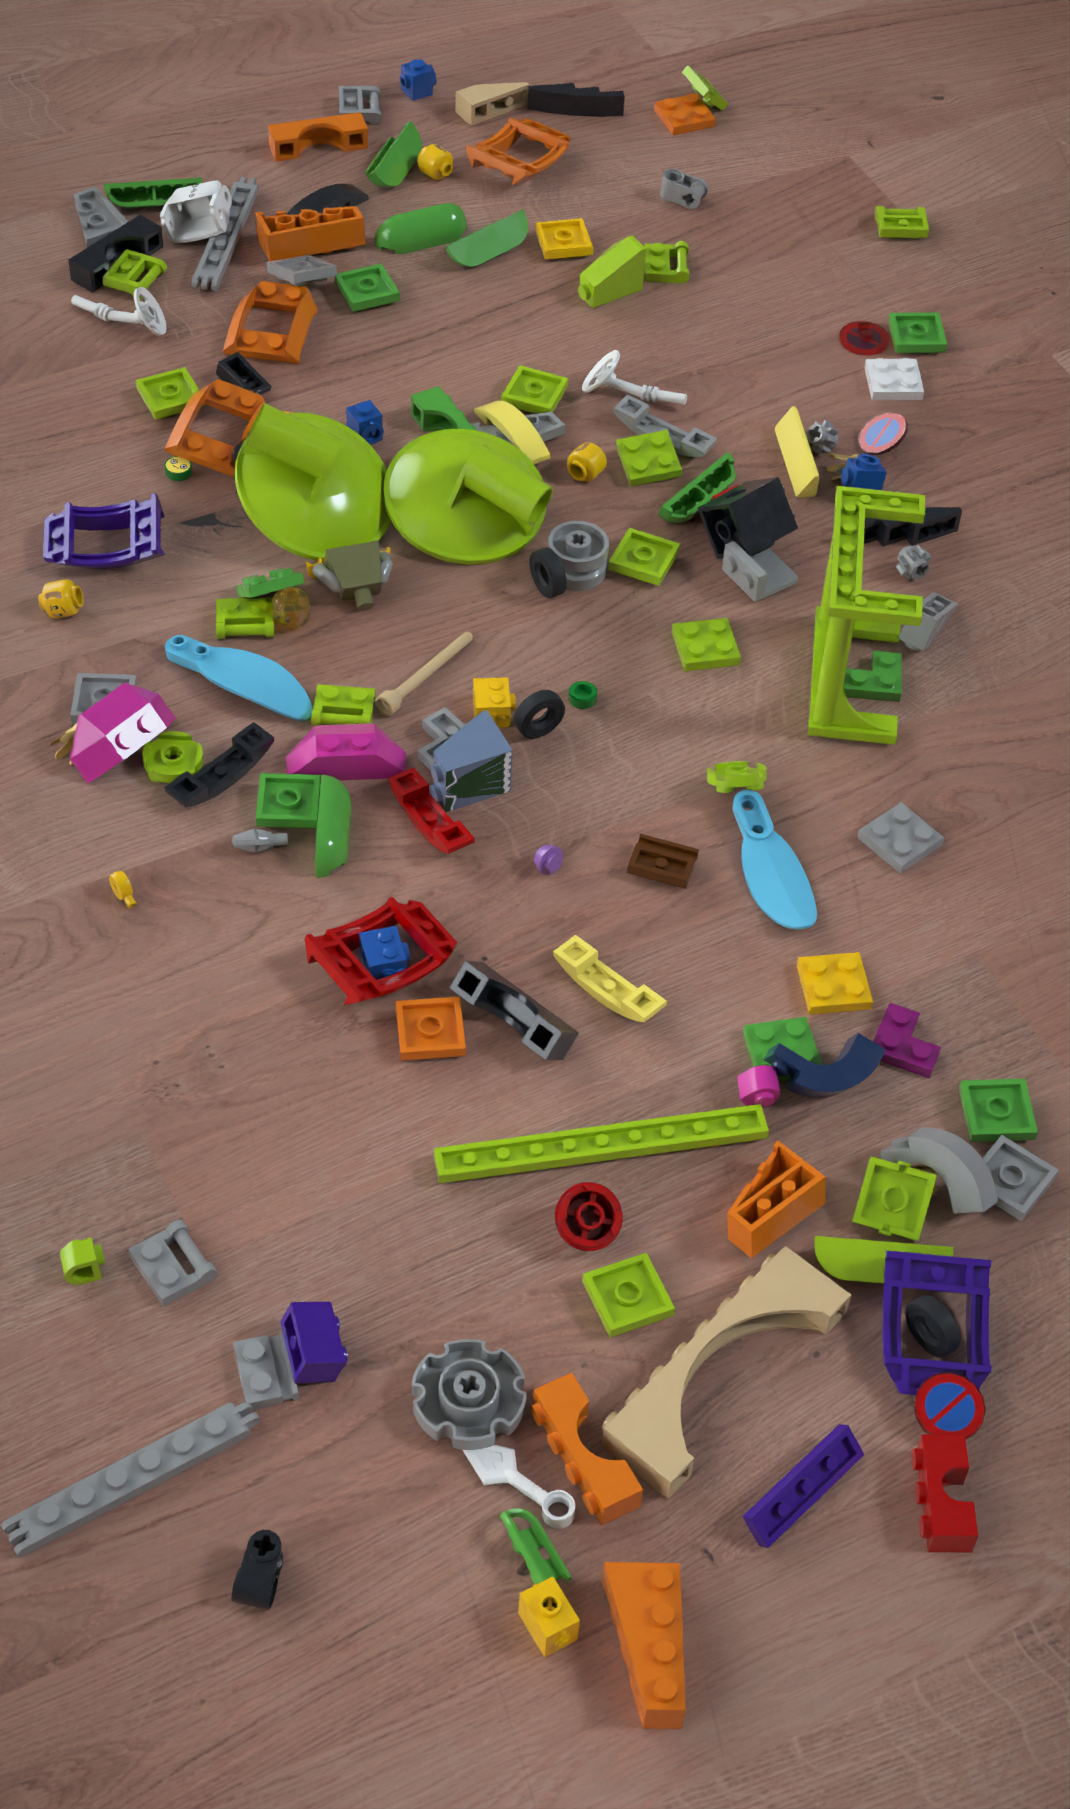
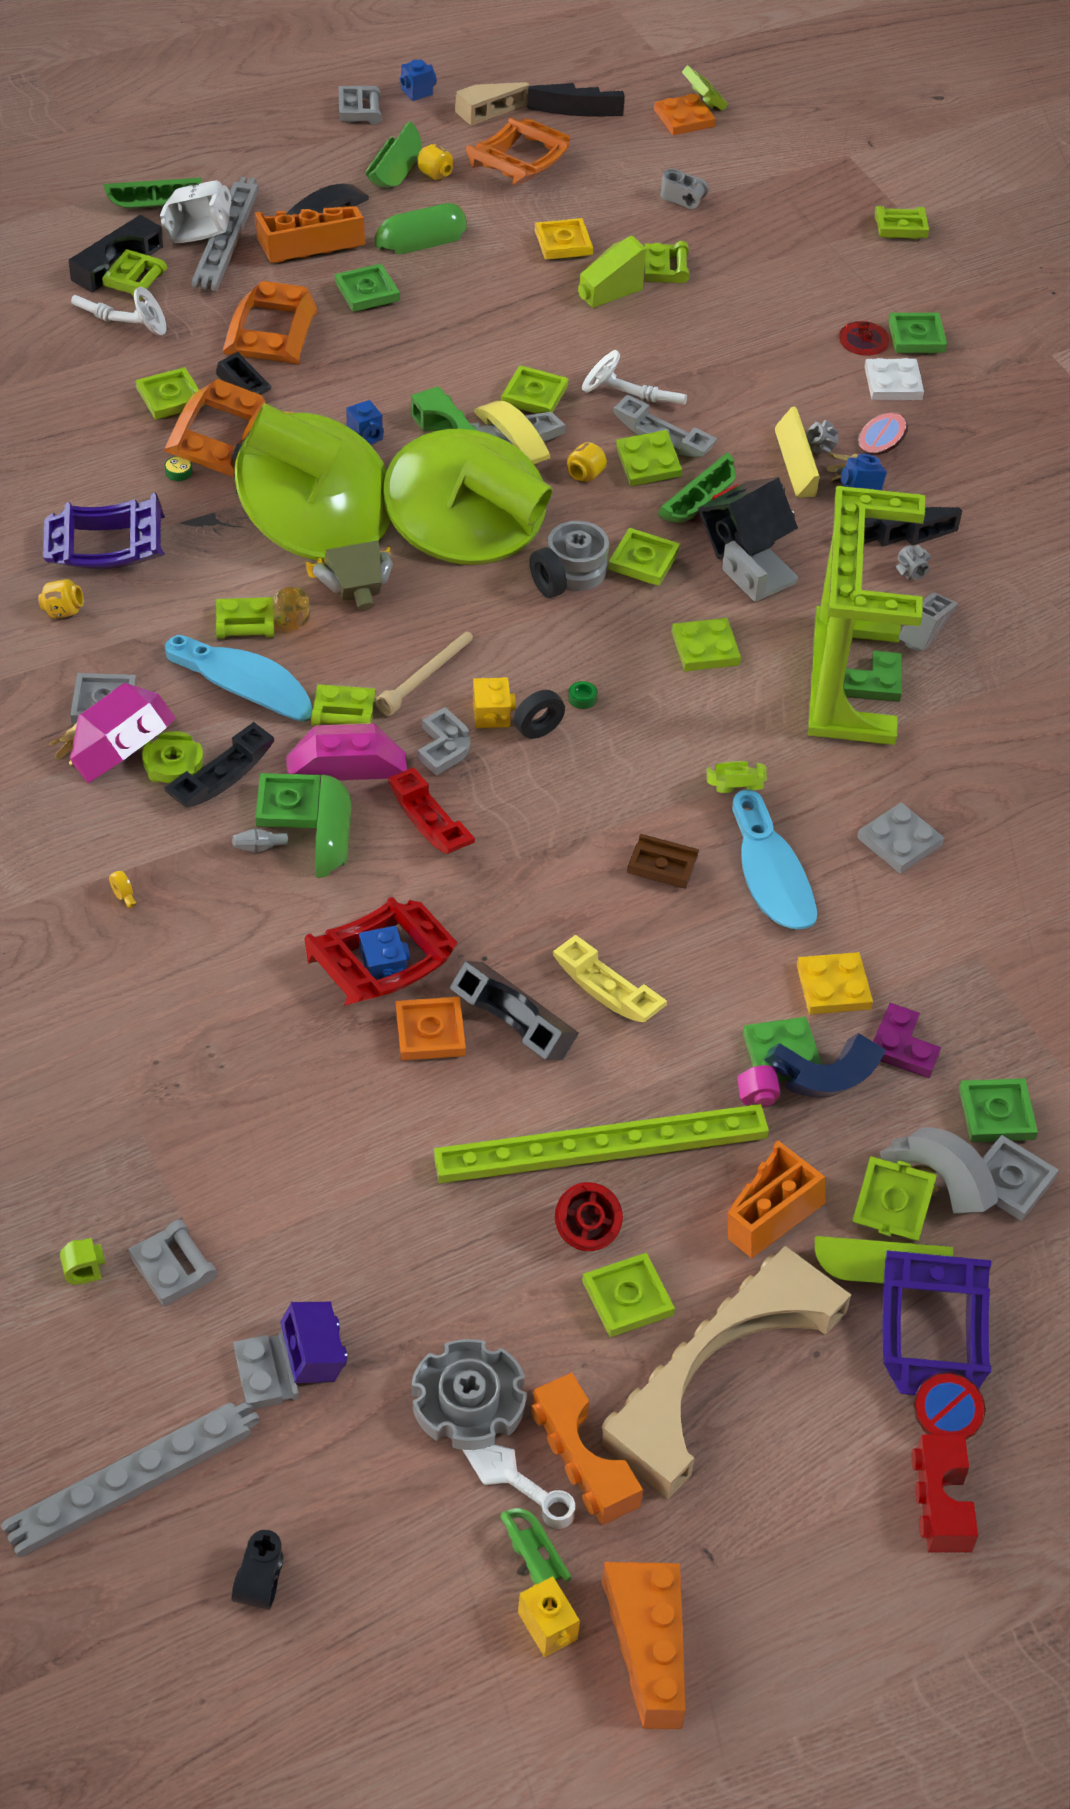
(96, 215): light grey wing -> none
(278, 580): bright green plate -> none
(302, 269): light grey plate -> none
(343, 131): orange arch -> none
(471, 765): sand blue slope -> none
(489, 240): bright green brick -> none
(548, 859): medium lavender plate -> none
(803, 1485): dark purple plate -> none
(932, 1326): black tyre -> none

